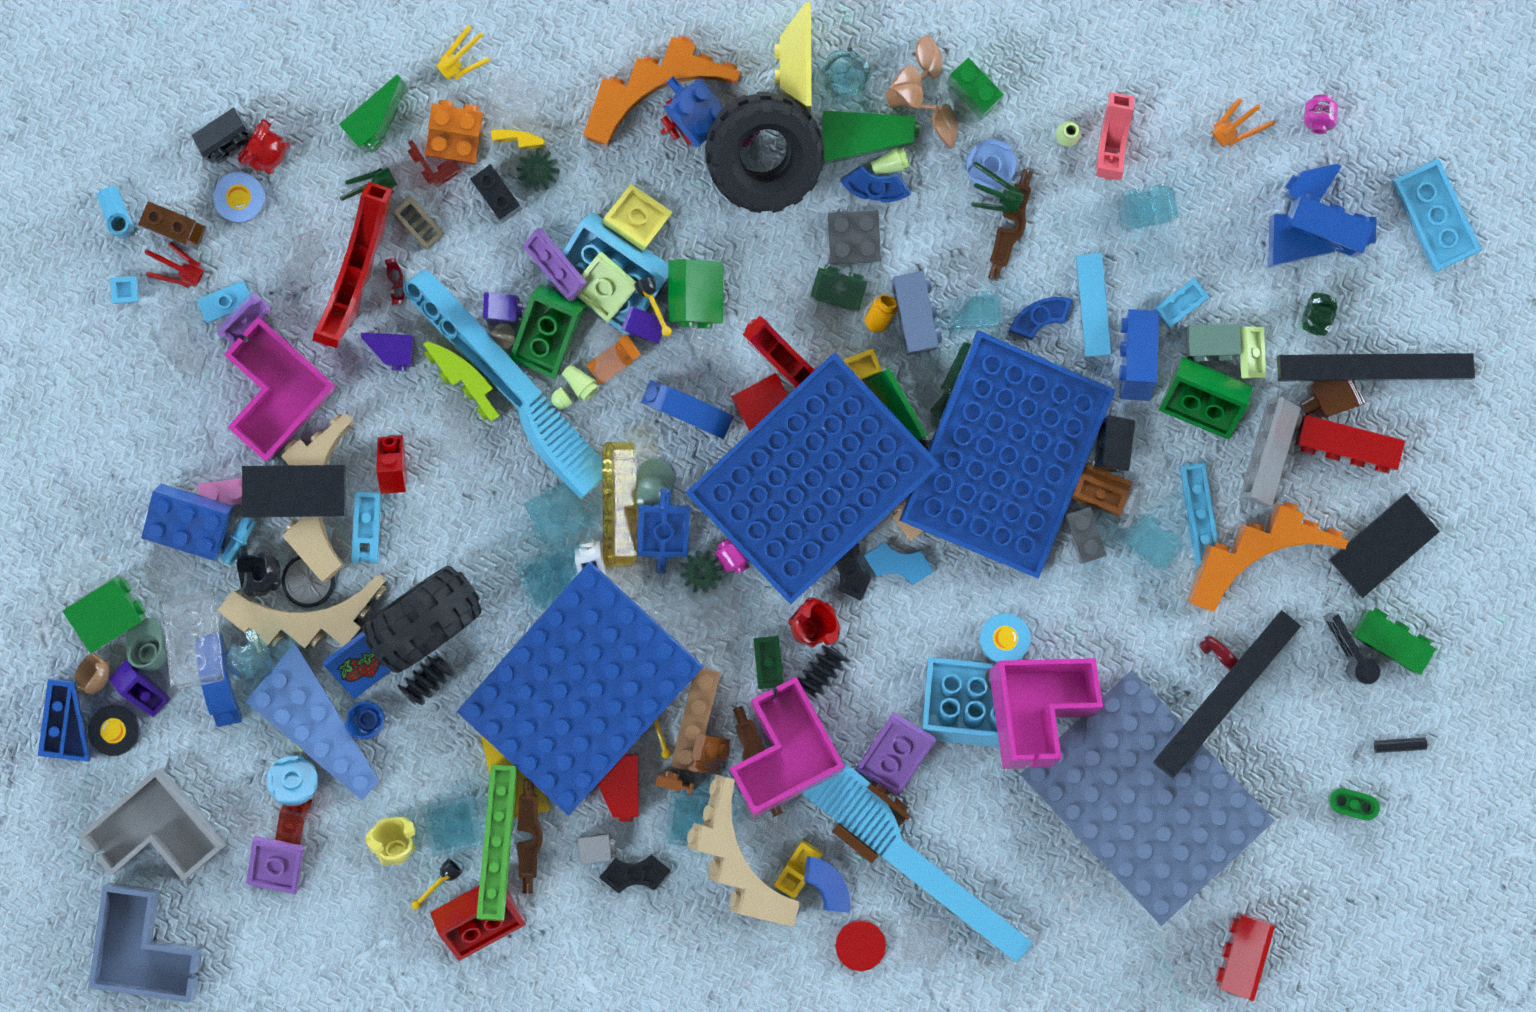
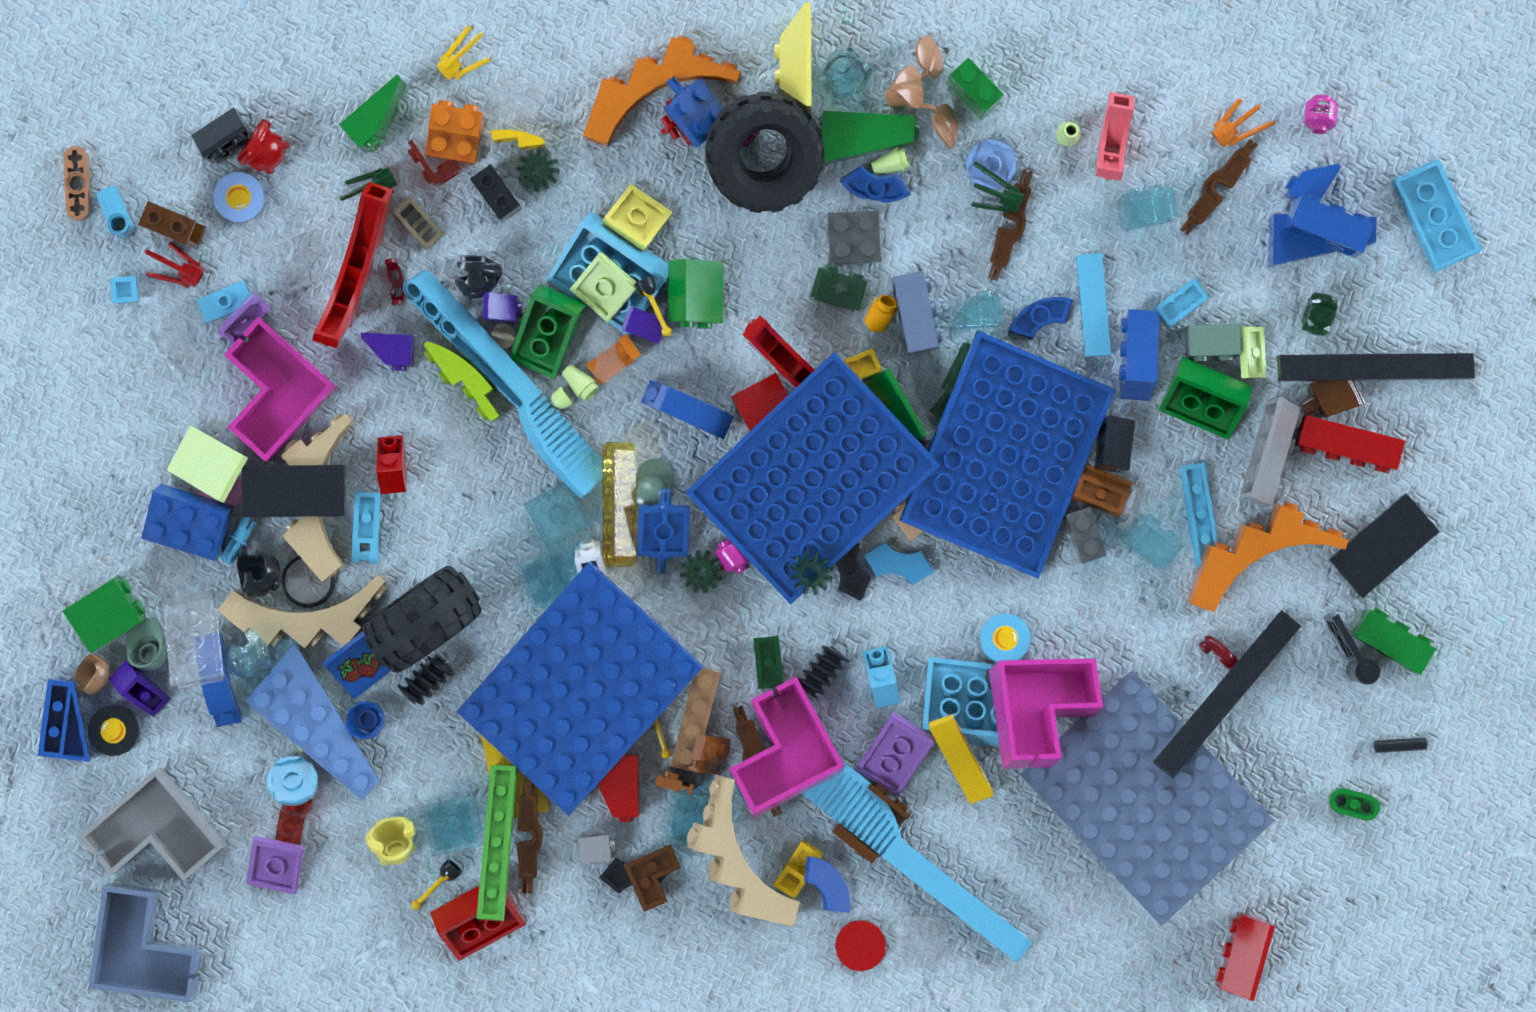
(72, 202): none -> nougat beam
(207, 464): none -> yellowish green tile
(481, 277): none -> black helmet
(555, 264): medium lavender tile -> none
(645, 873): none -> reddish brown plate
(807, 580): none -> gear
(814, 623): red helmet -> none
(881, 677): none -> medium azure slope
(961, 759): none -> yellow tile
(1209, 196): none -> reddish brown piece

